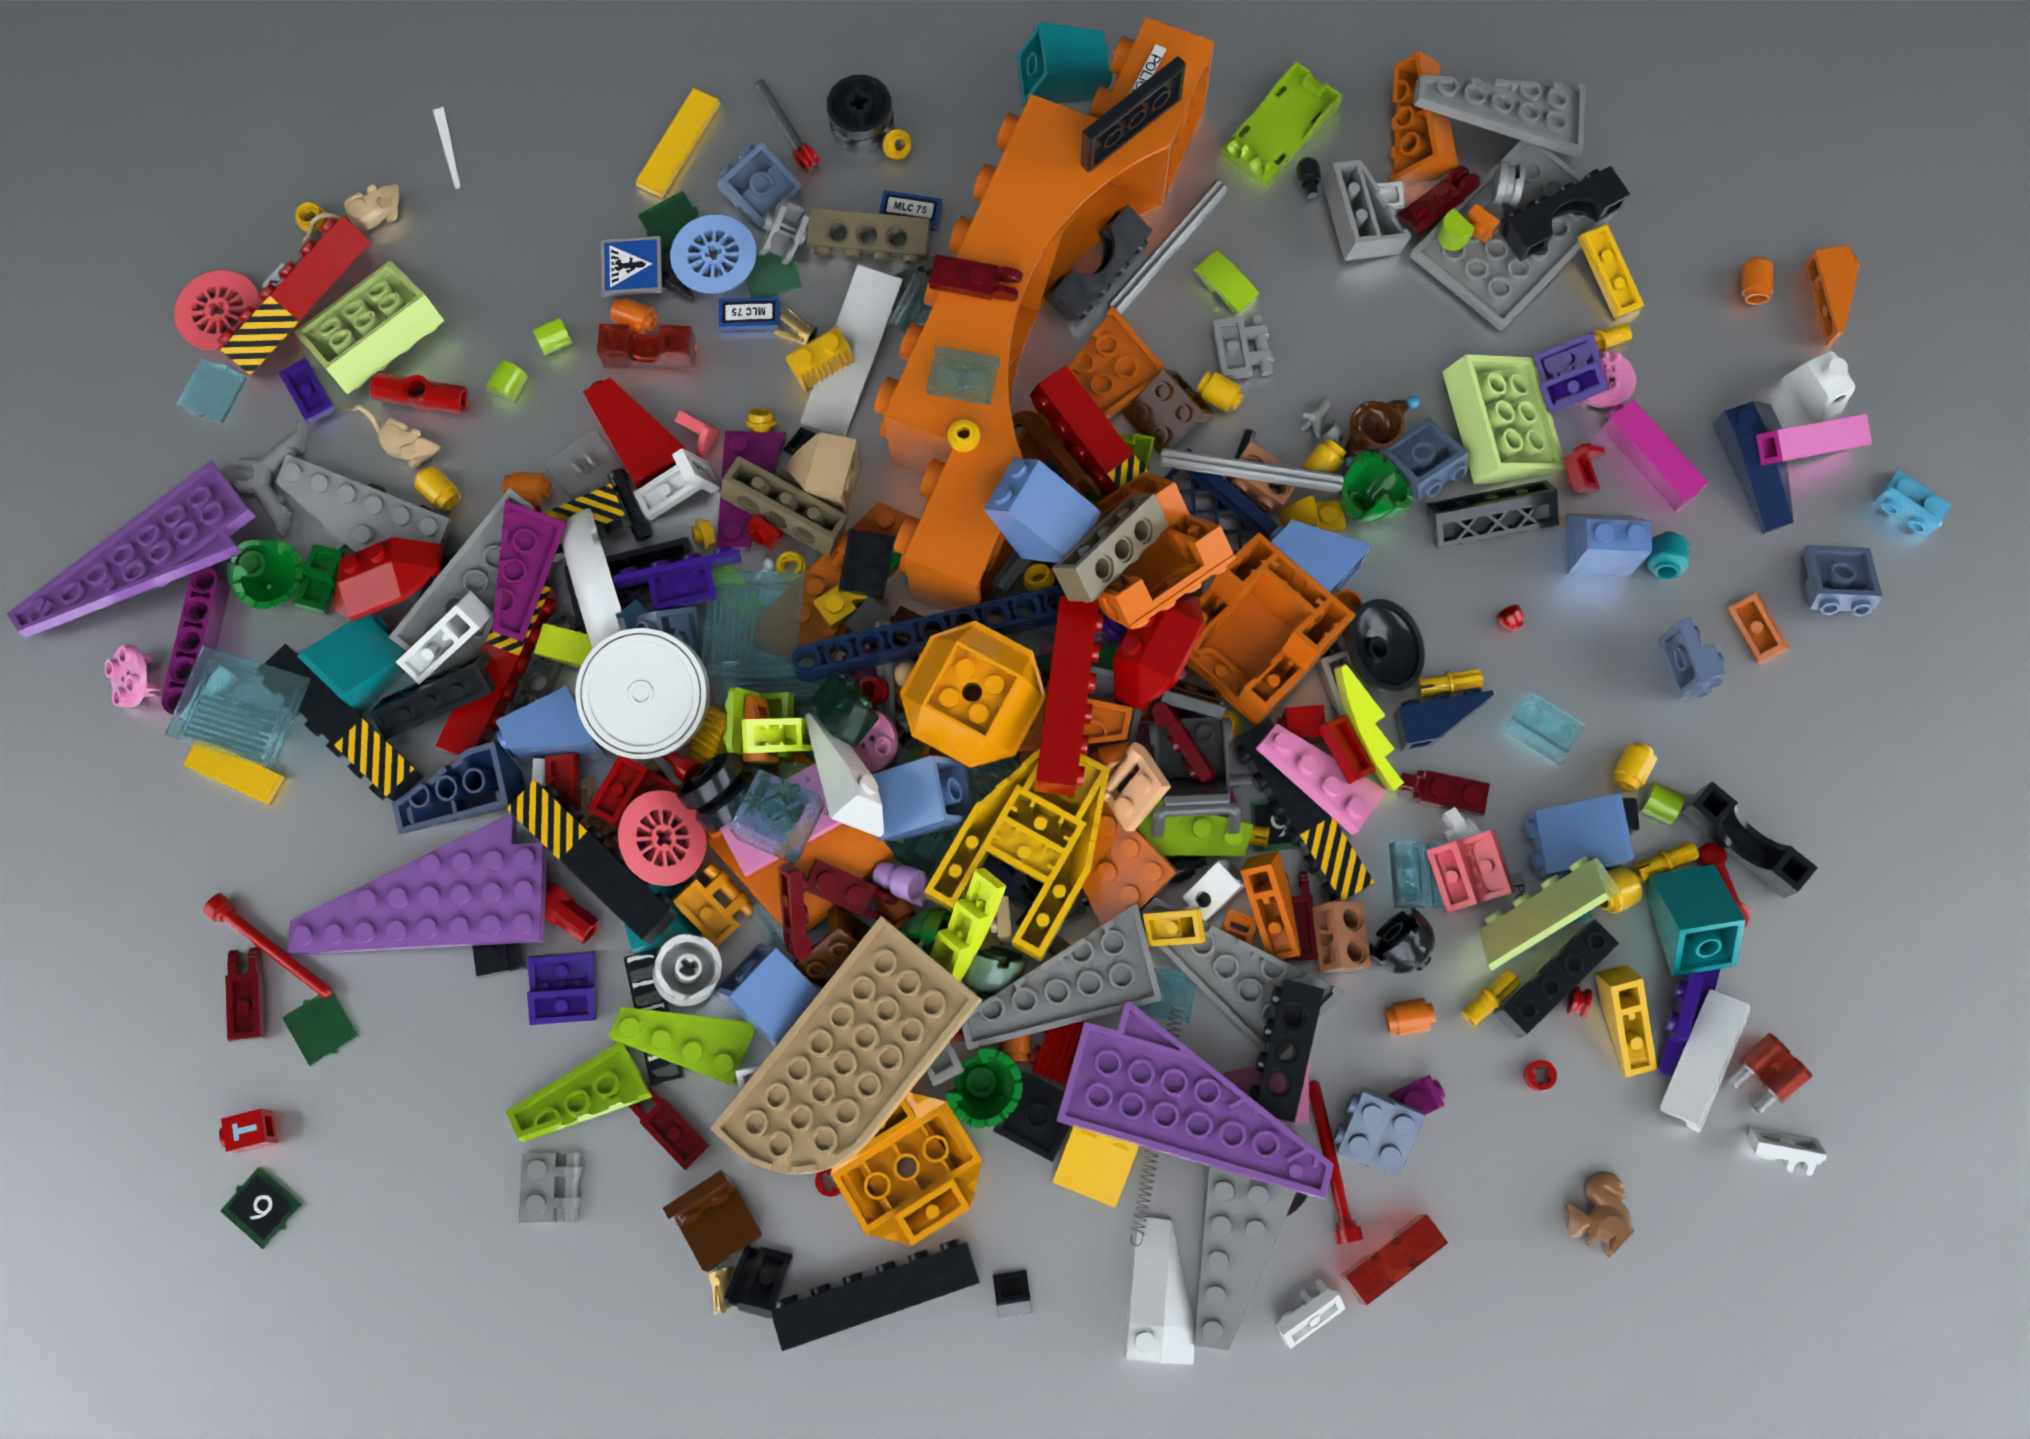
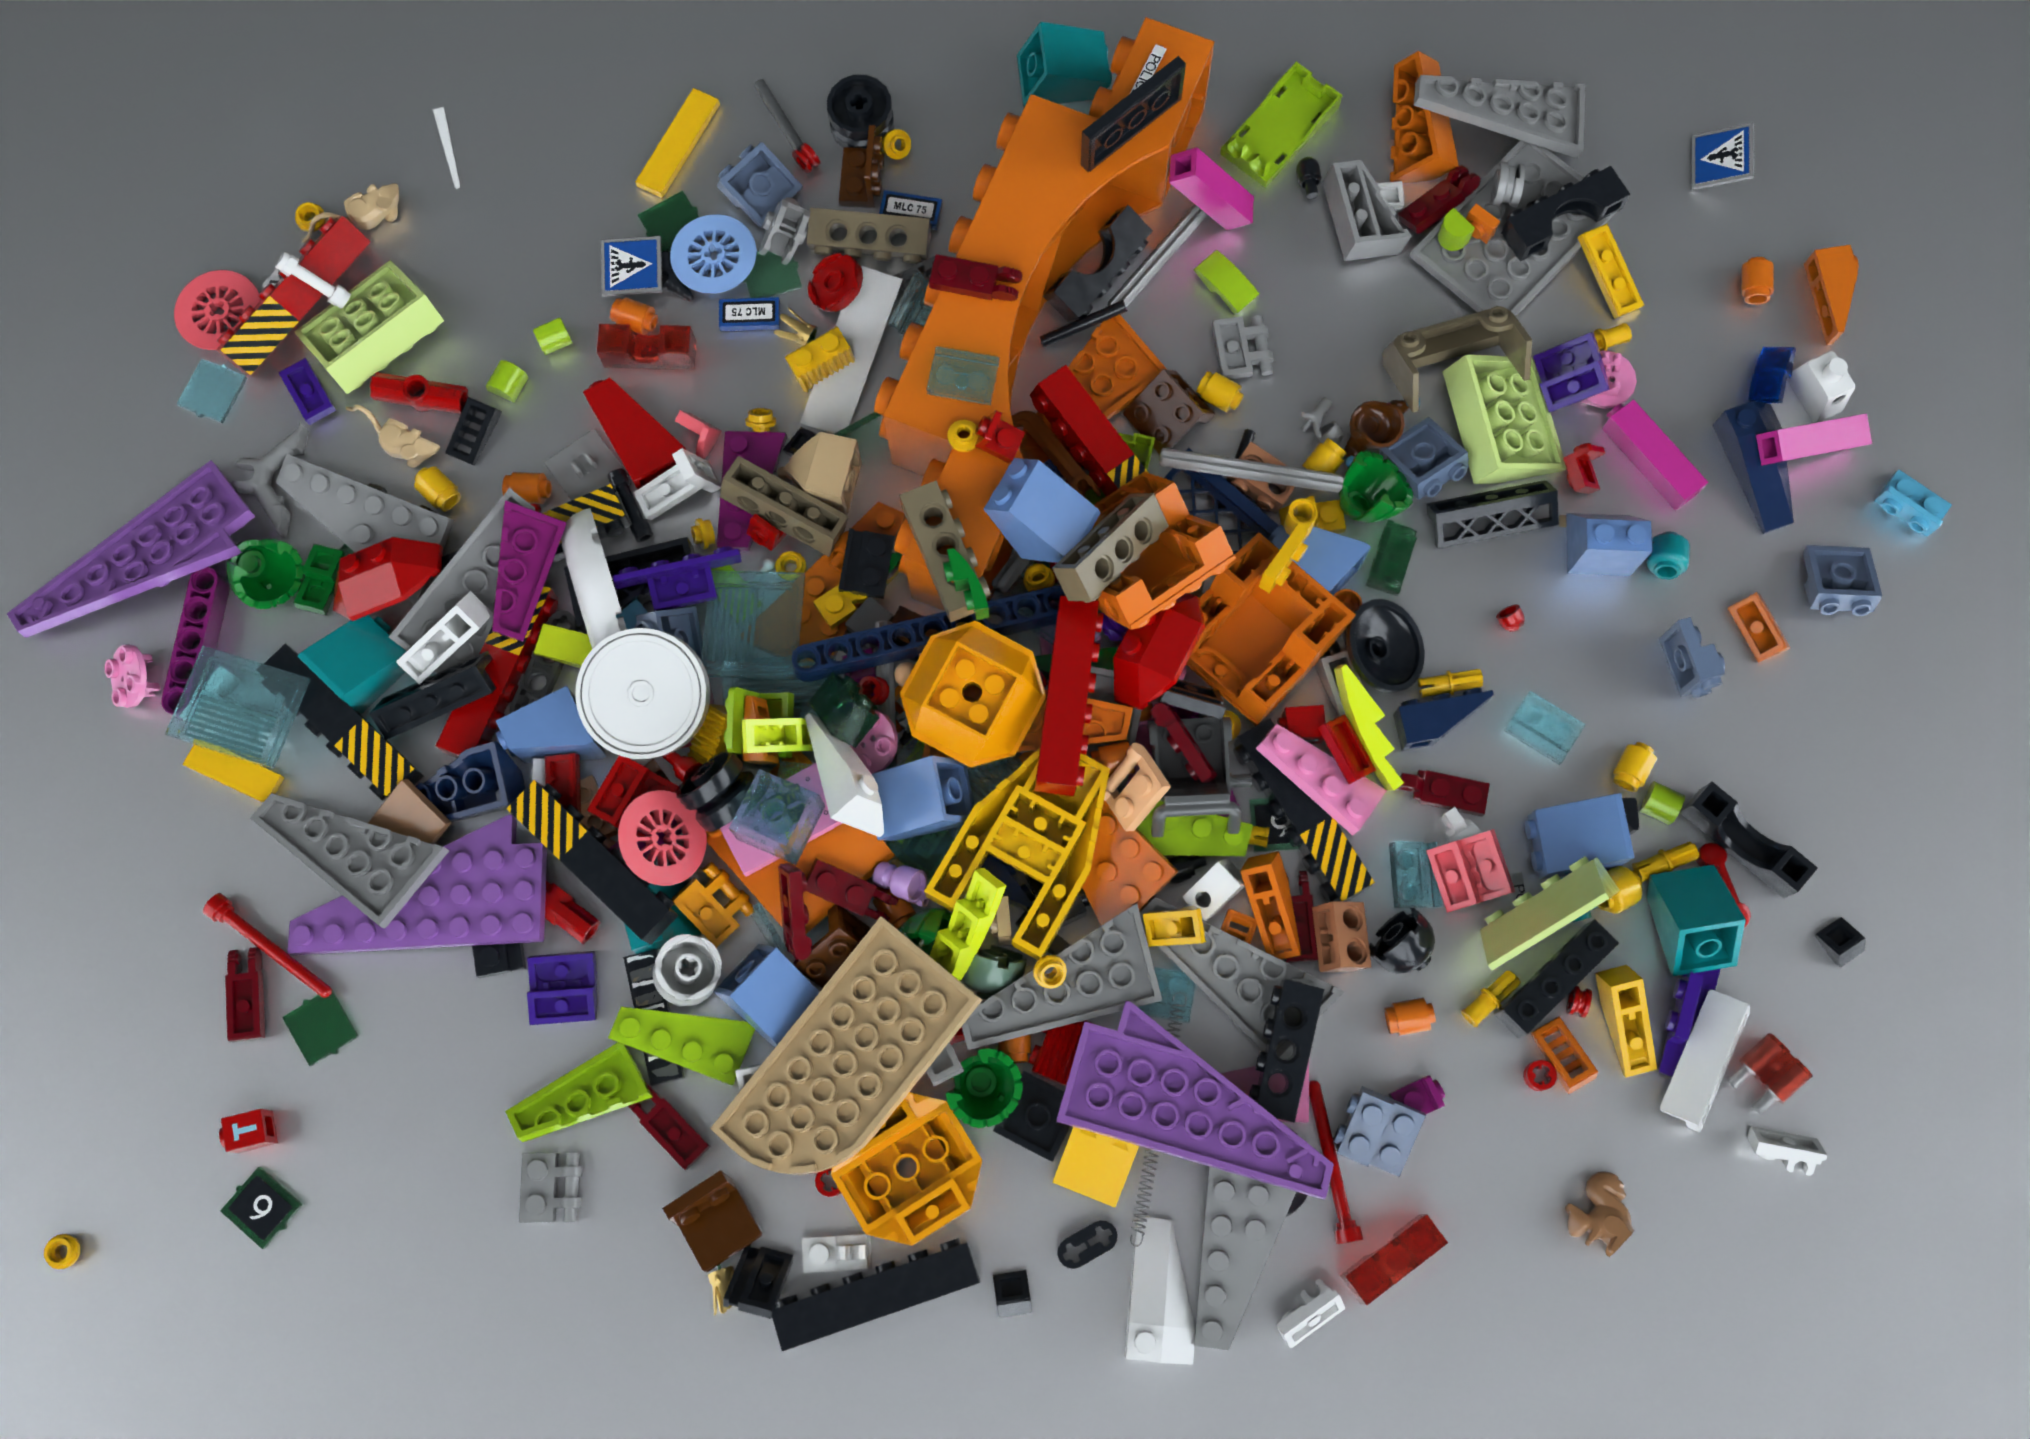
(53, 1248): none -> yellow plate
(289, 265): none -> white bar
(358, 859): none -> light grey wing
(411, 814): none -> medium nougat tile
(462, 427): none -> black slope
(835, 282): none -> red tile
(836, 1253): none -> white plate
(858, 425): none -> clear green piece
(861, 172): none -> reddish brown bracket
(918, 507): none -> dark tan brick
(964, 578): none -> green slope
(998, 437): none -> red bracket
(1053, 978): none -> yellow plate
(1083, 323): none -> black bar
(1092, 1251): none -> black beam
(1211, 188): none -> dark pink brick
(1294, 547): none -> yellow plate
(1392, 558): none -> clear green hinge
(1455, 339): none -> dark tan windscreen
(1582, 1060): none -> orange slope
(1723, 156): none -> piece
(1771, 373): none -> clear blue slope
(1841, 941): none -> black slope

